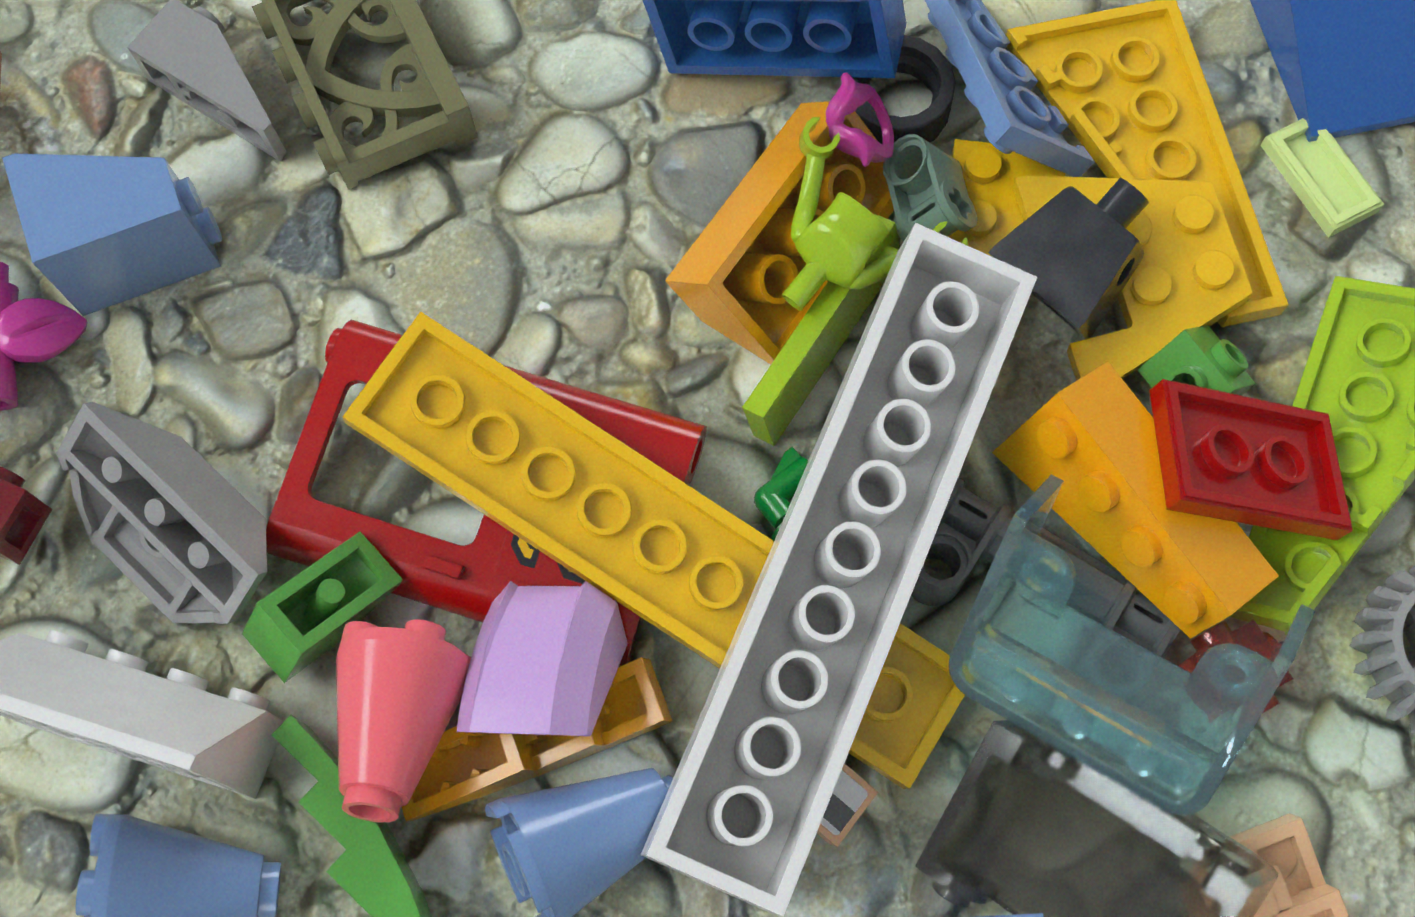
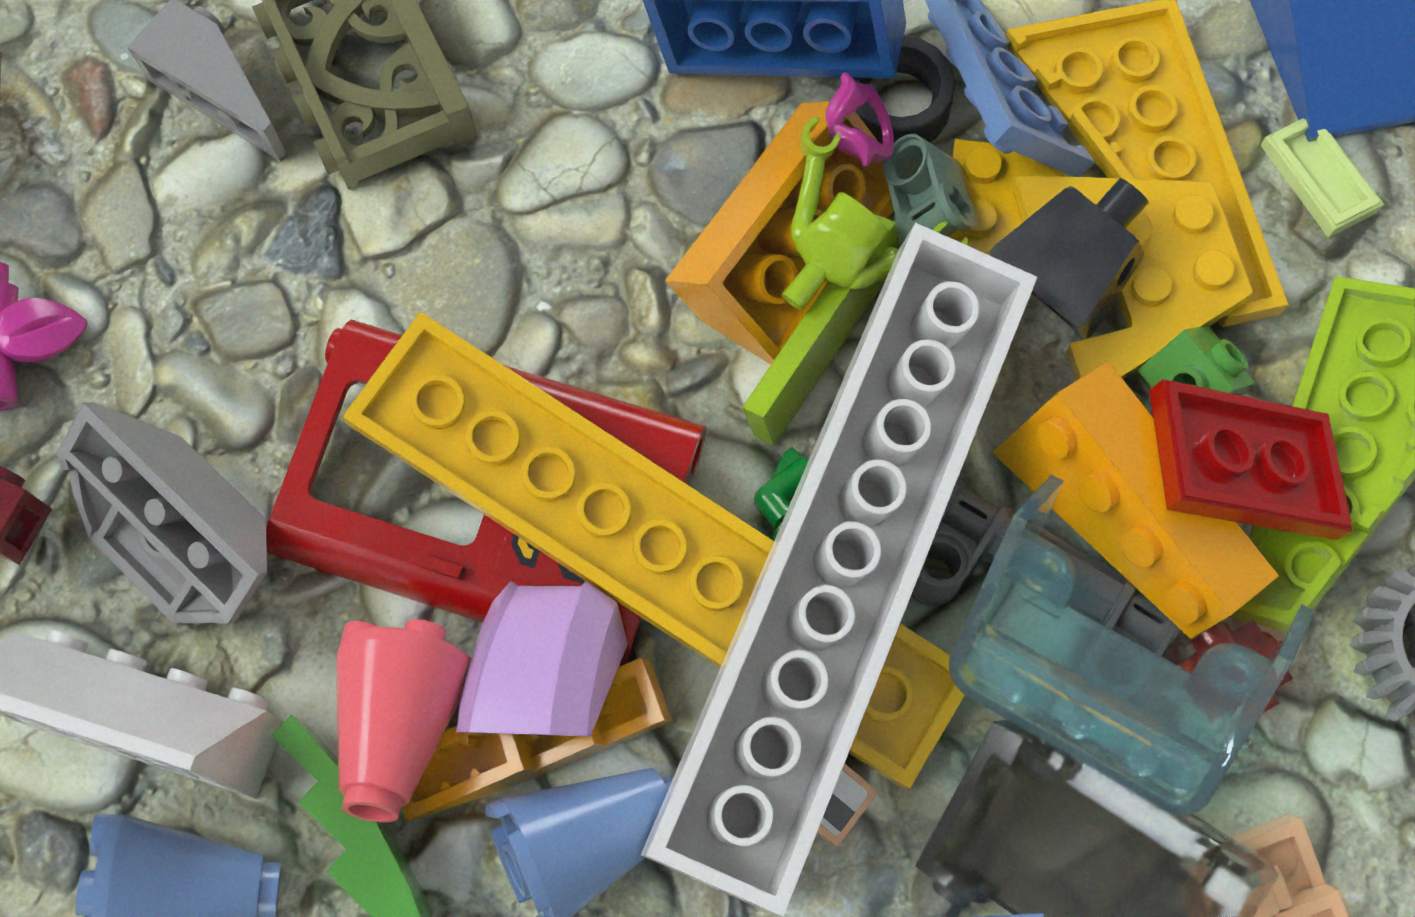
(110, 225): medium blue slope -> none
(311, 609): bright green slope -> none

